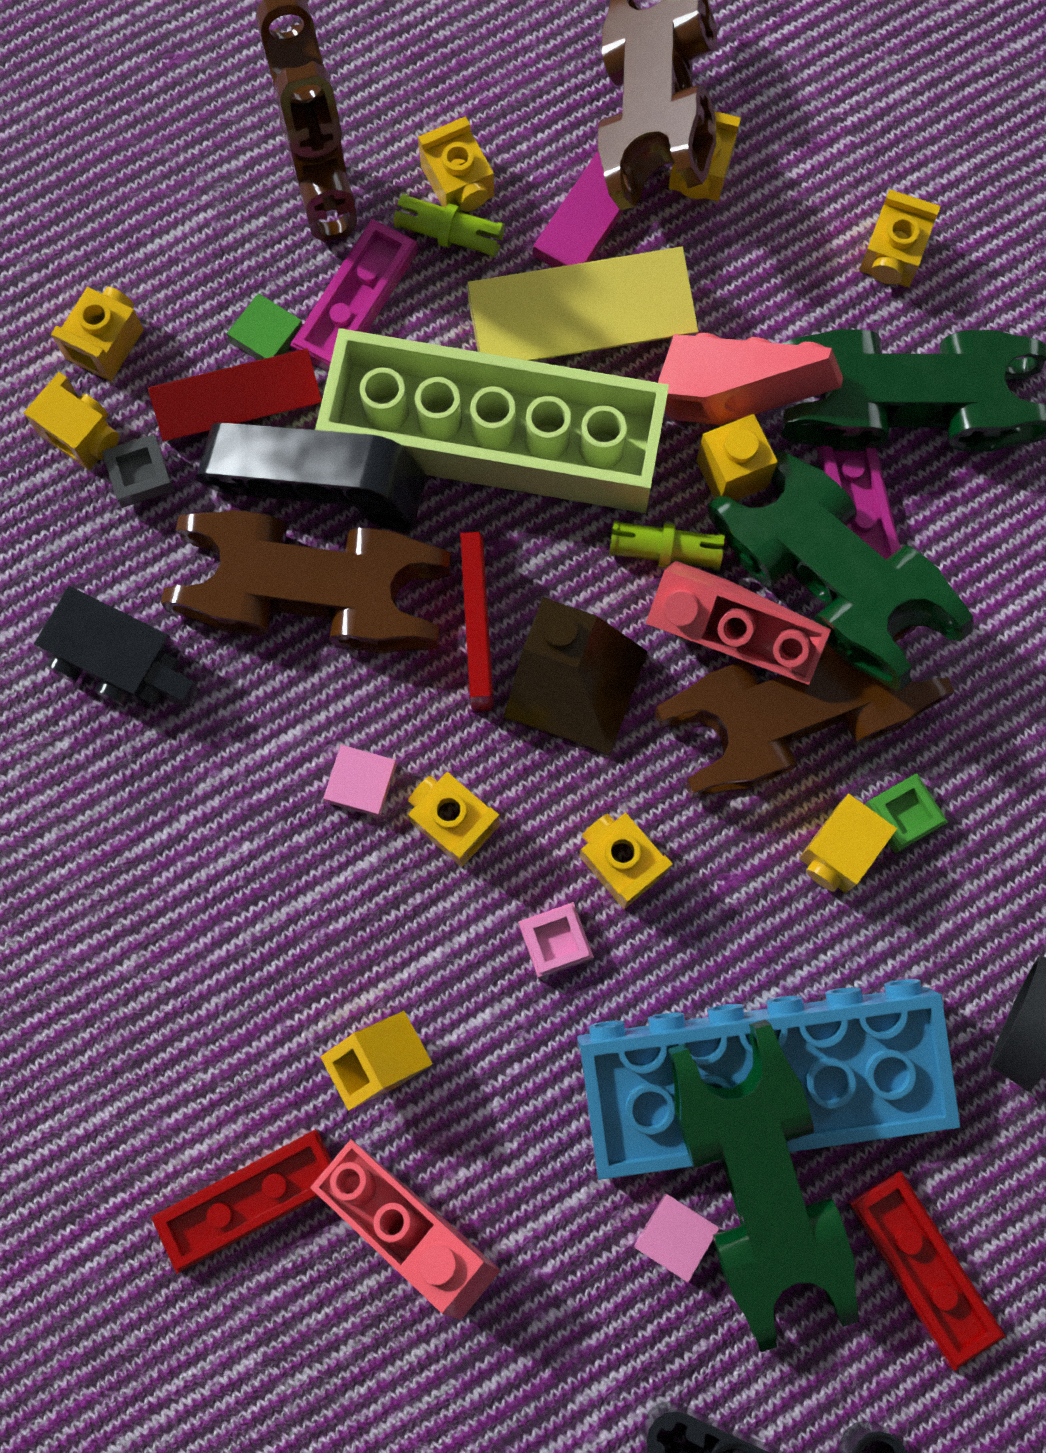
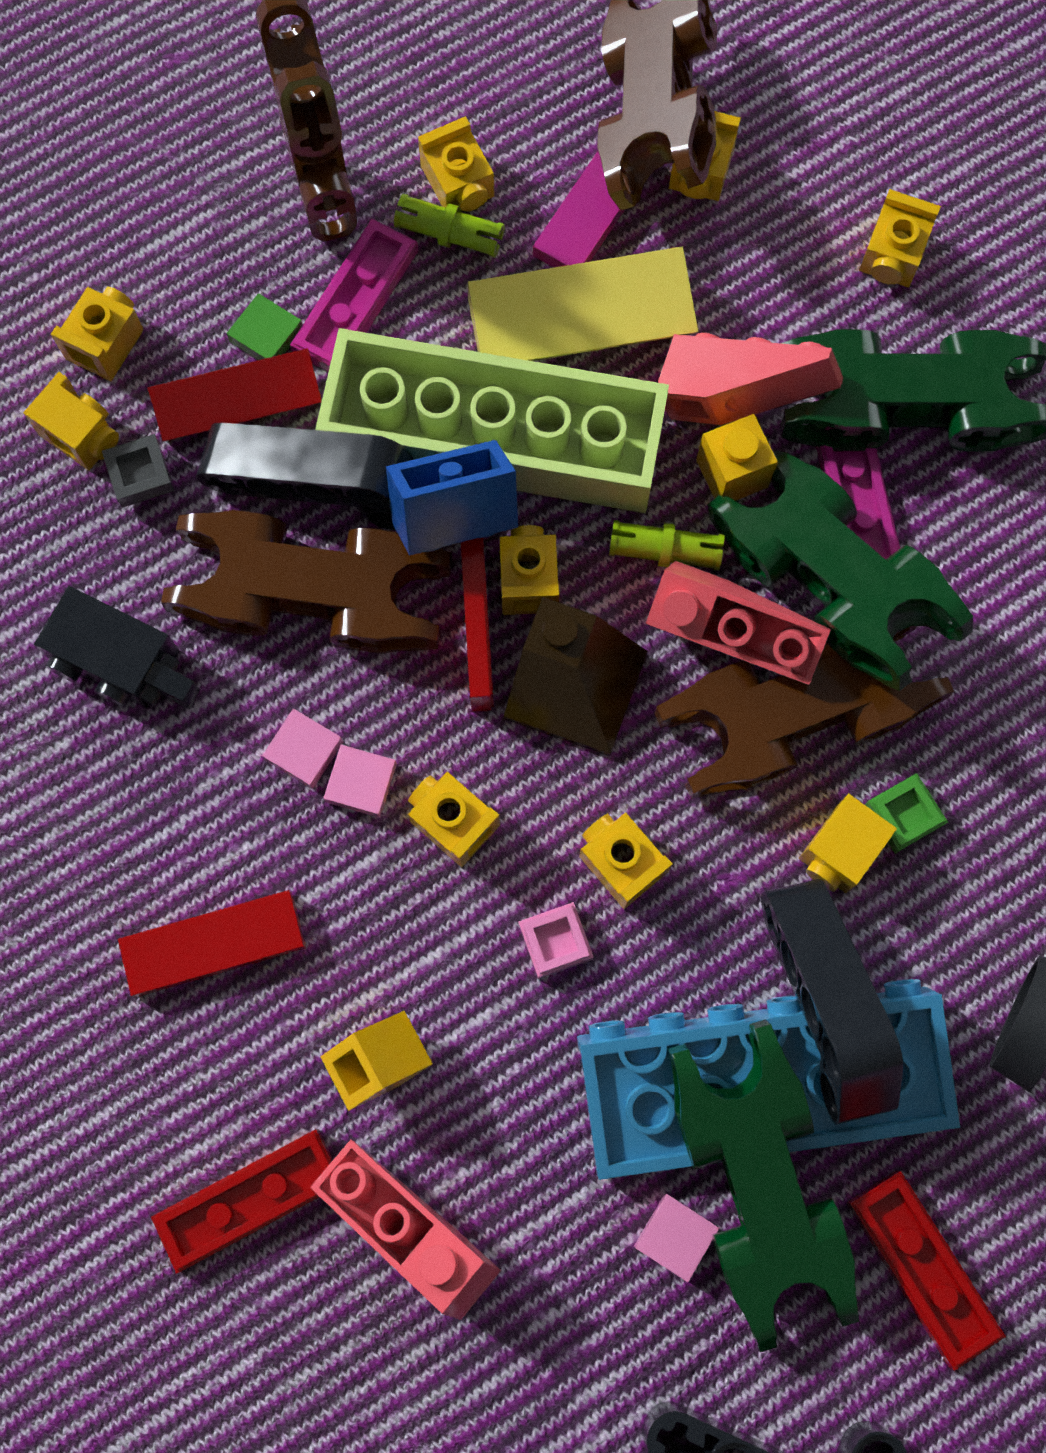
(211, 943): none -> red tile
(302, 748): none -> bright pink tile
(452, 497): none -> blue brick
(525, 587): none -> yellow brick
(845, 1016): none -> black beam

